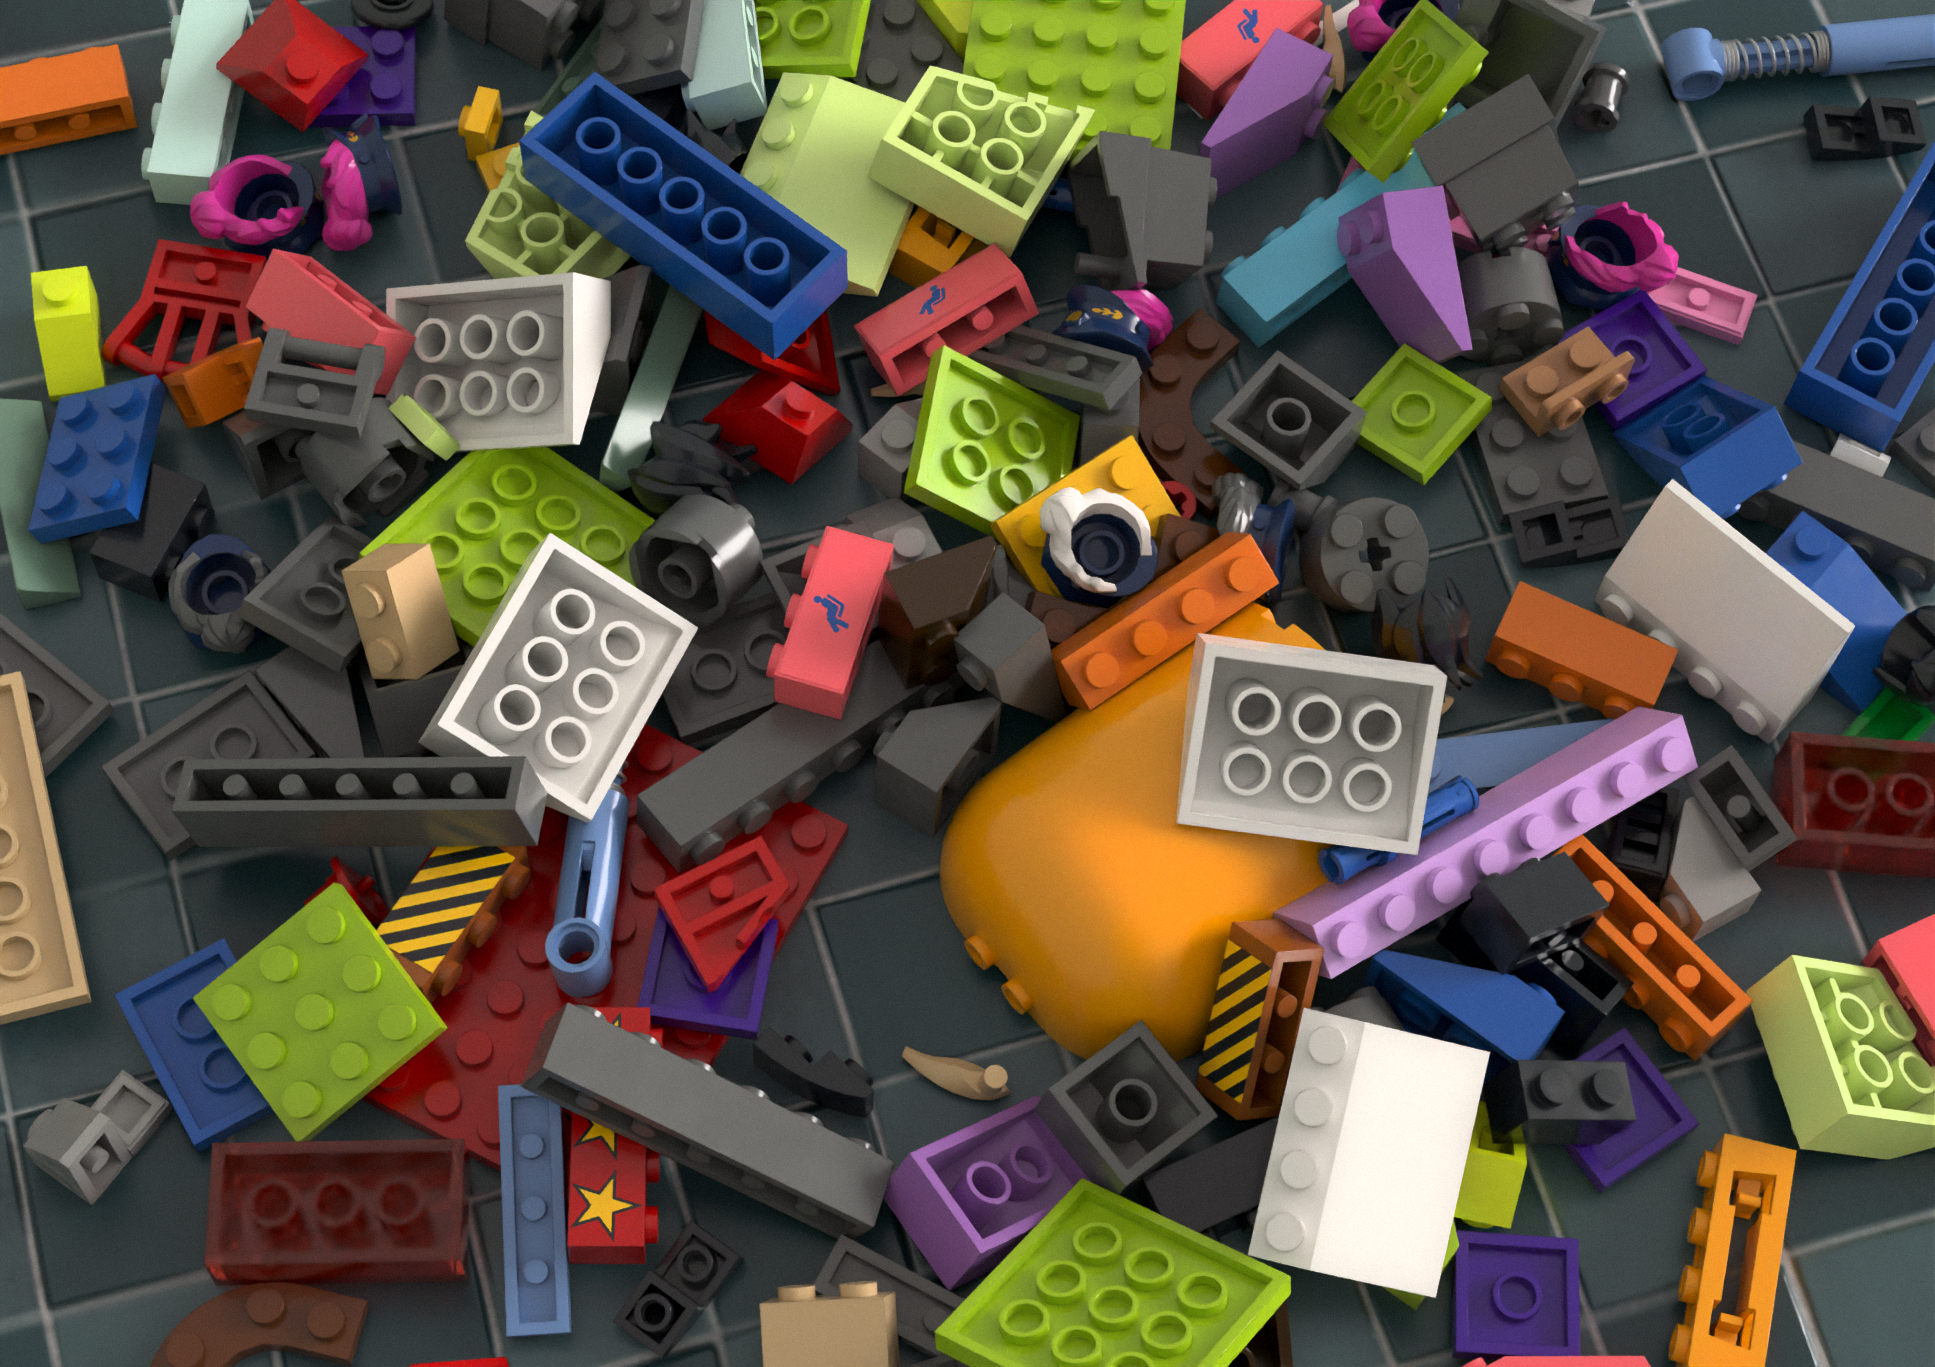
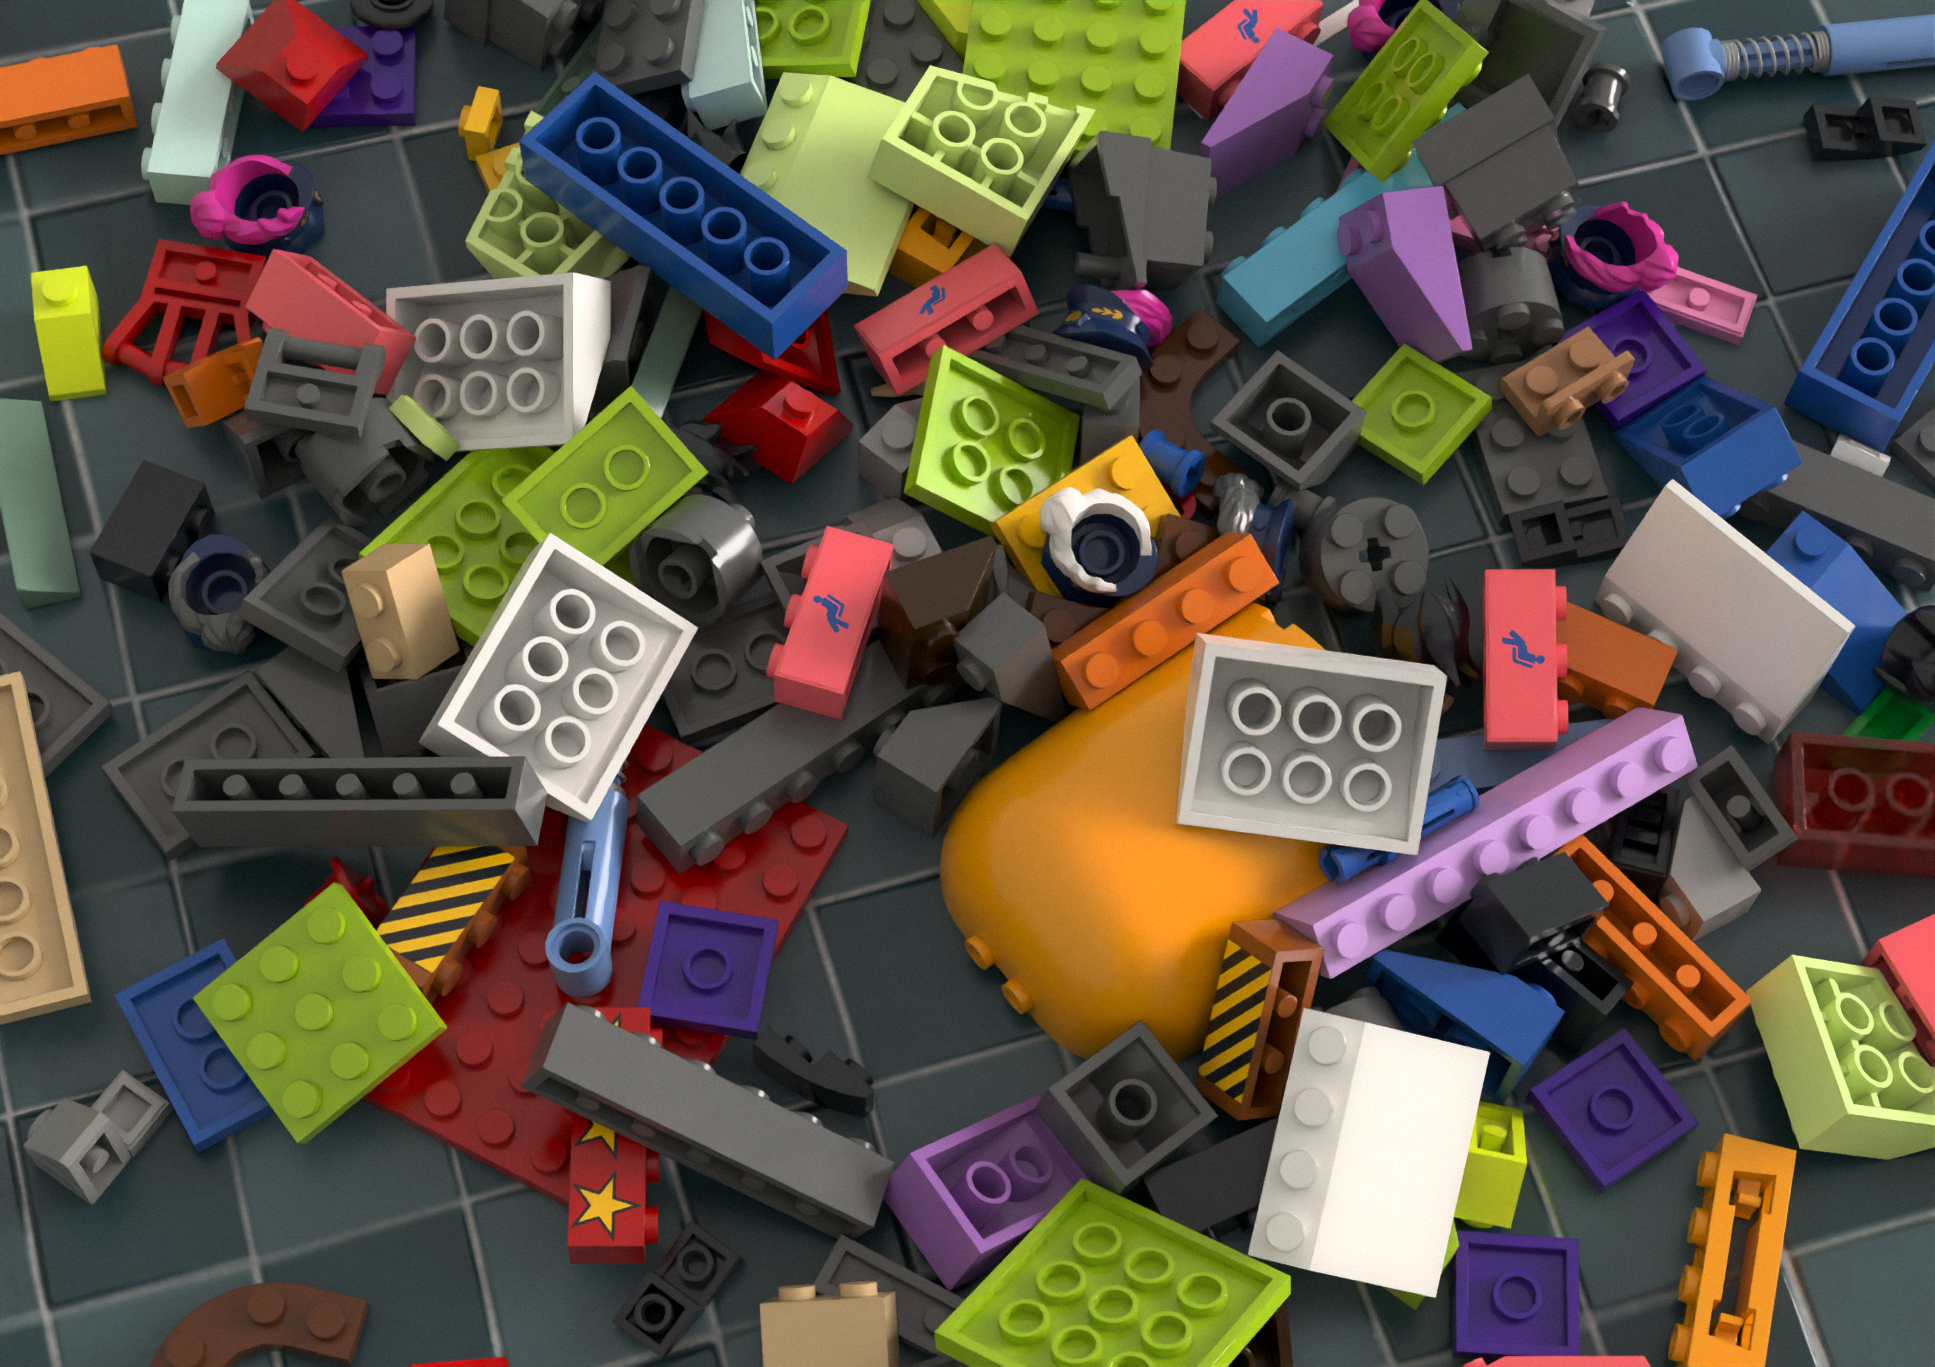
(98, 459): blue plate -> none
(338, 1212): clear red brick -> none
(356, 183): piece -> none
(534, 1214): medium blue plate -> none
(607, 481): none -> lime plate
(723, 907): red wing -> none
(960, 1076): tan bar -> none
(1173, 464): none -> blue bush
(1333, 45): tan bar -> none
(1522, 659): none -> coral brick
(1558, 1102): black brick -> none

